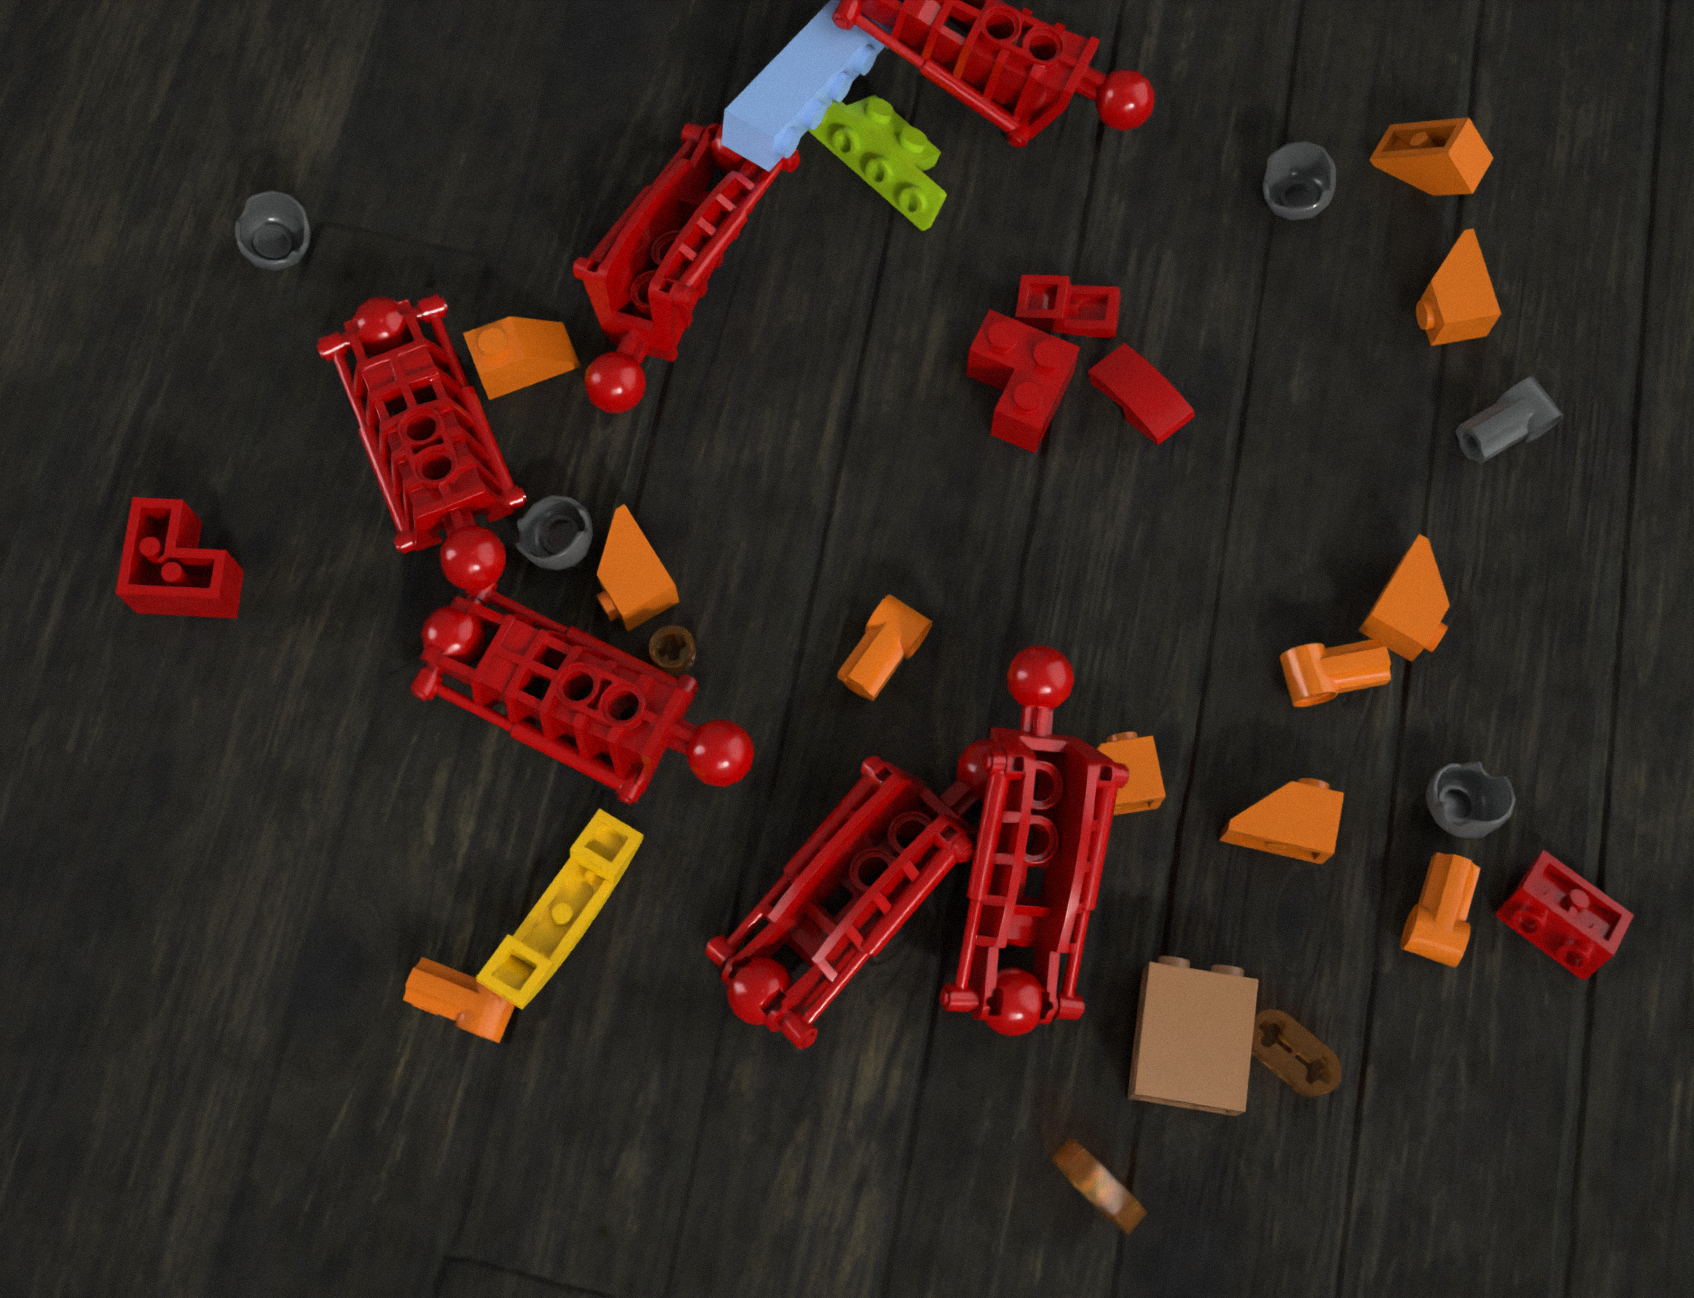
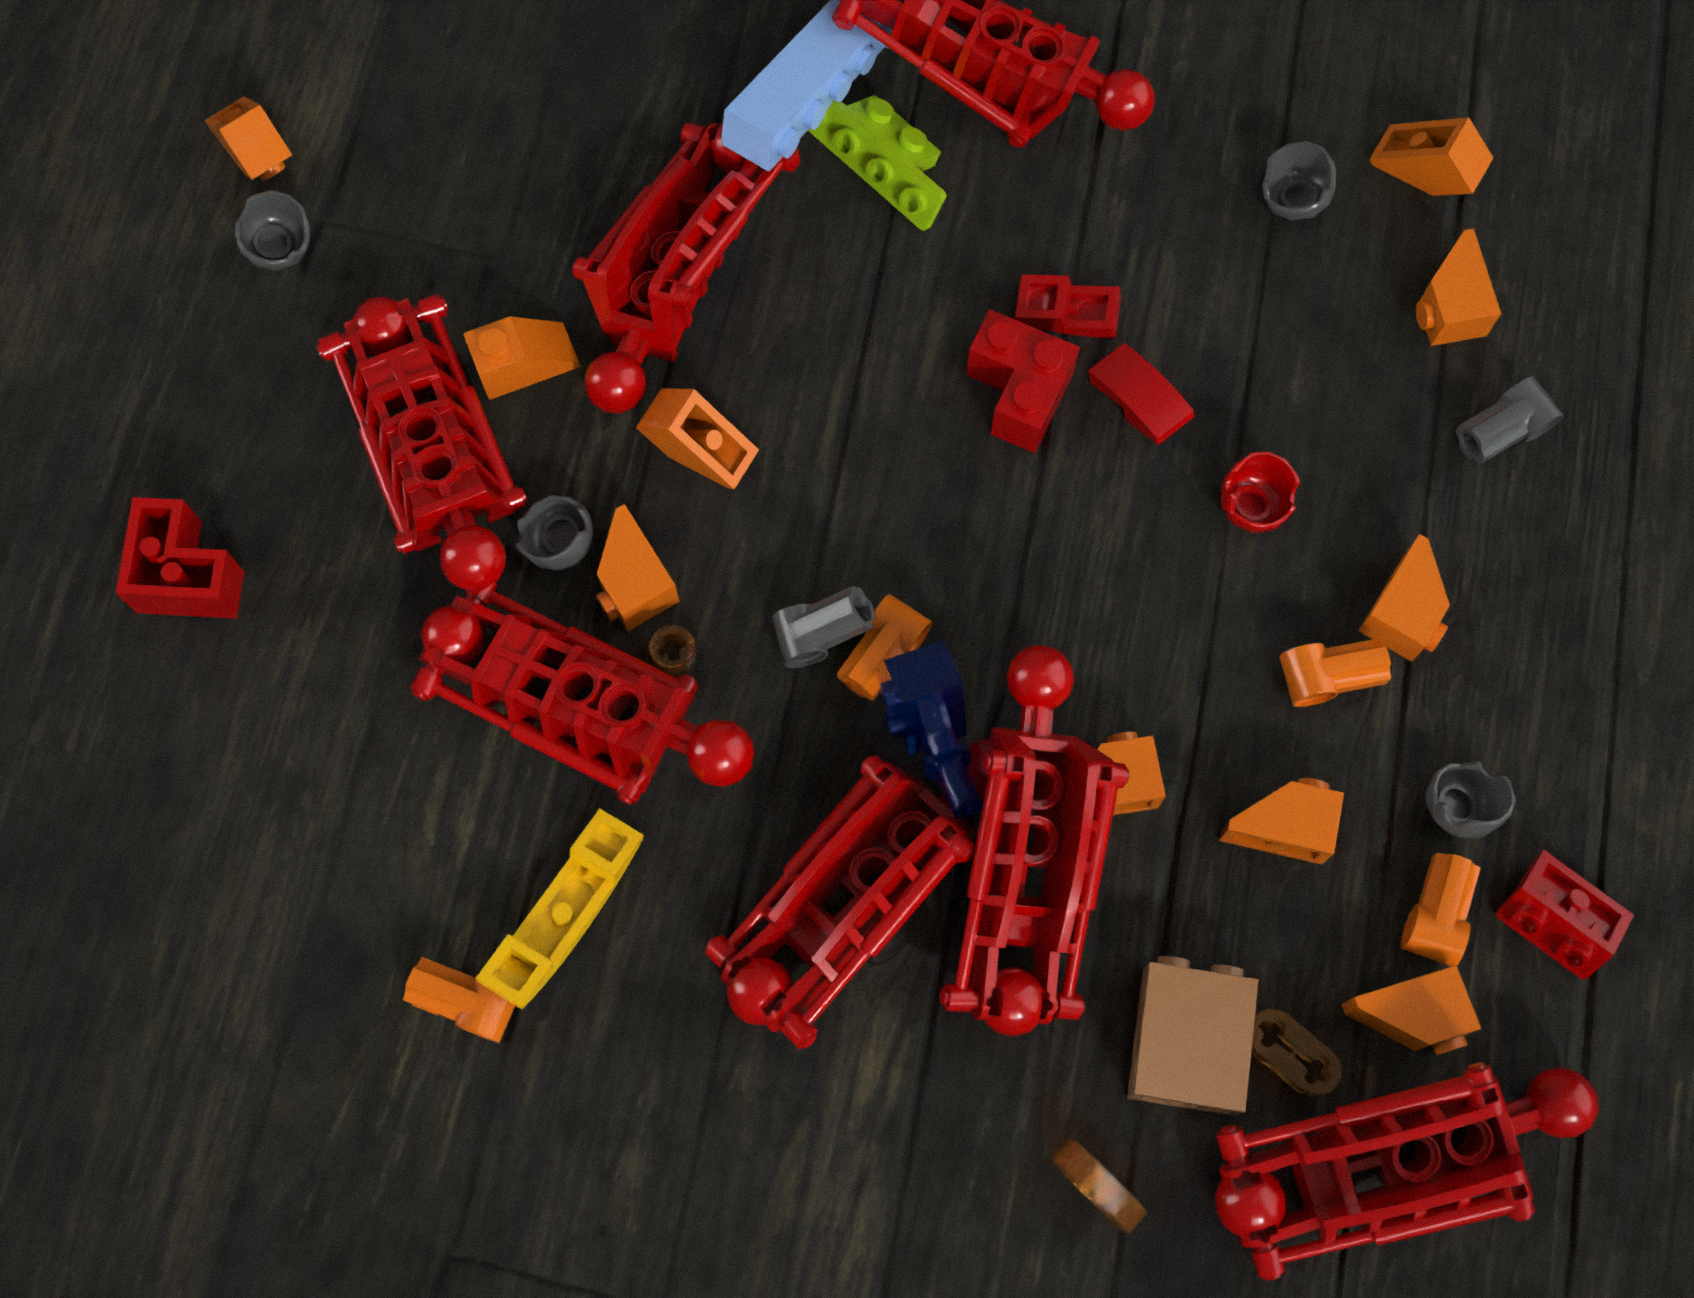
(250, 139): none -> orange slope
(697, 436): none -> orange slope
(811, 629): none -> dark grey piece
(929, 715): none -> clear blue brick
(1259, 492): none -> red hair
(1407, 1204): none -> red piece
(1419, 1011): none -> orange slope

